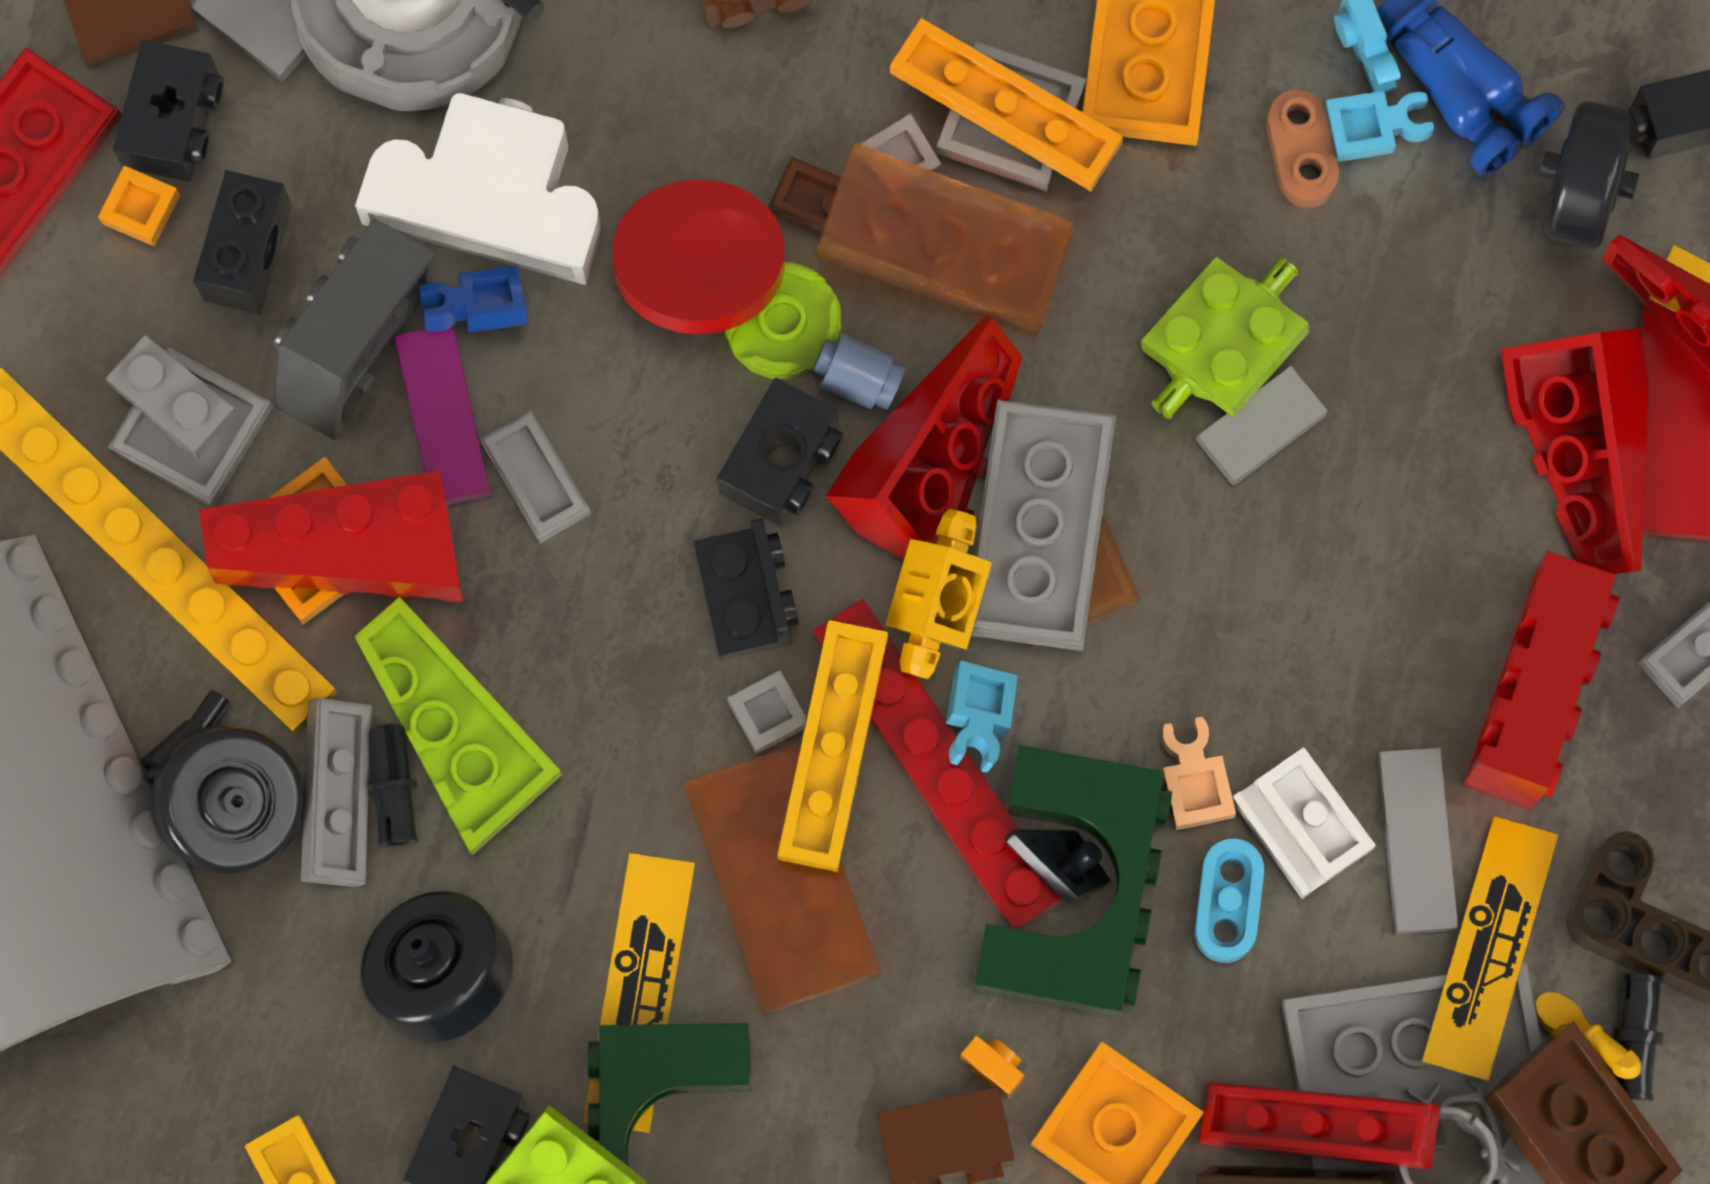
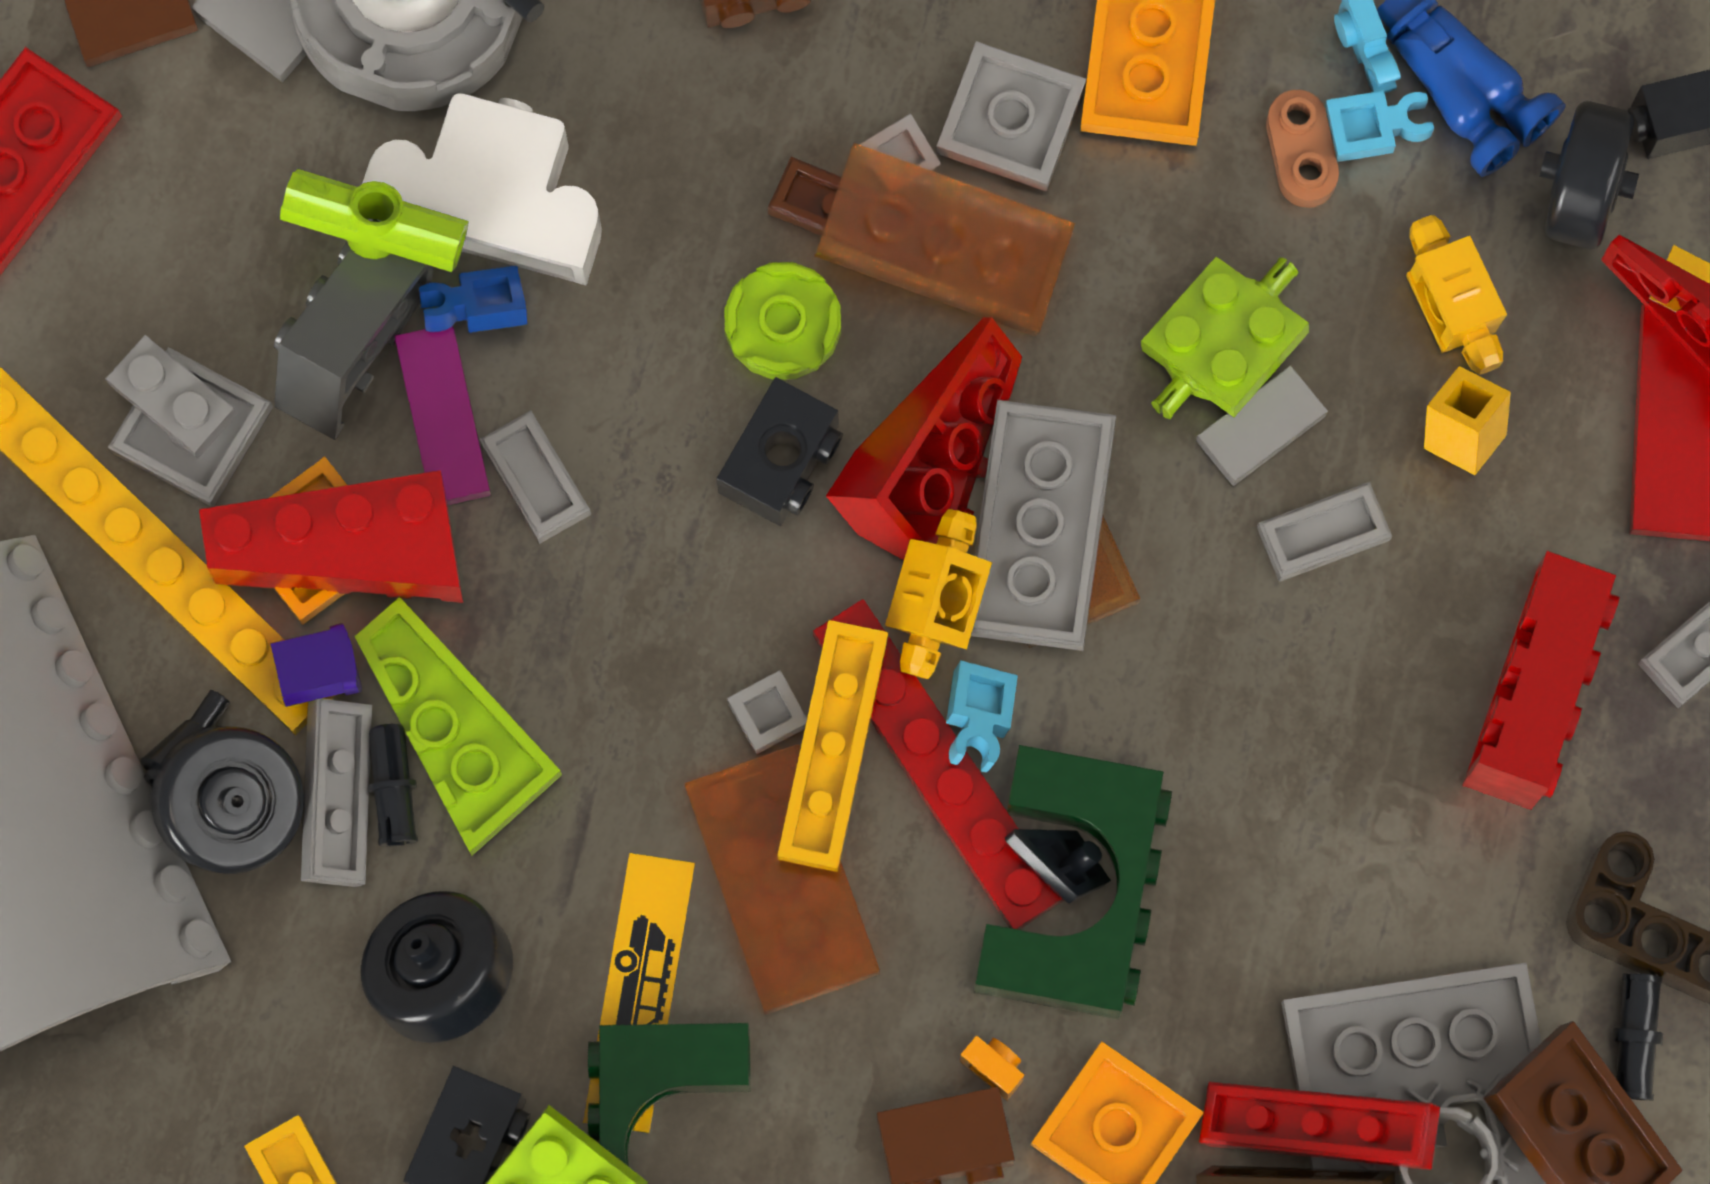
(139, 206): light orange plate -> none
(161, 80): black brick -> none
(242, 242): black brick -> none
(316, 666): none -> dark purple tile
(402, 229): none -> lime piece
(698, 256): red piece -> none
(744, 591): black bracket -> none
(858, 371): sand blue brick -> none
(1006, 104): light orange plate -> none
(1197, 784): light nougat plate -> none
(1229, 902): medium azure plate -> none
(1303, 823): white plate -> none
(1324, 531): none -> light grey tile
(1417, 841): light grey tile -> none
(1456, 294): none -> yellow piece
(1467, 420): none -> yellow brick
(1490, 948): yellow sticker -> none
(1555, 1010): yellow piece -> none
(1589, 429): red wedge -> none

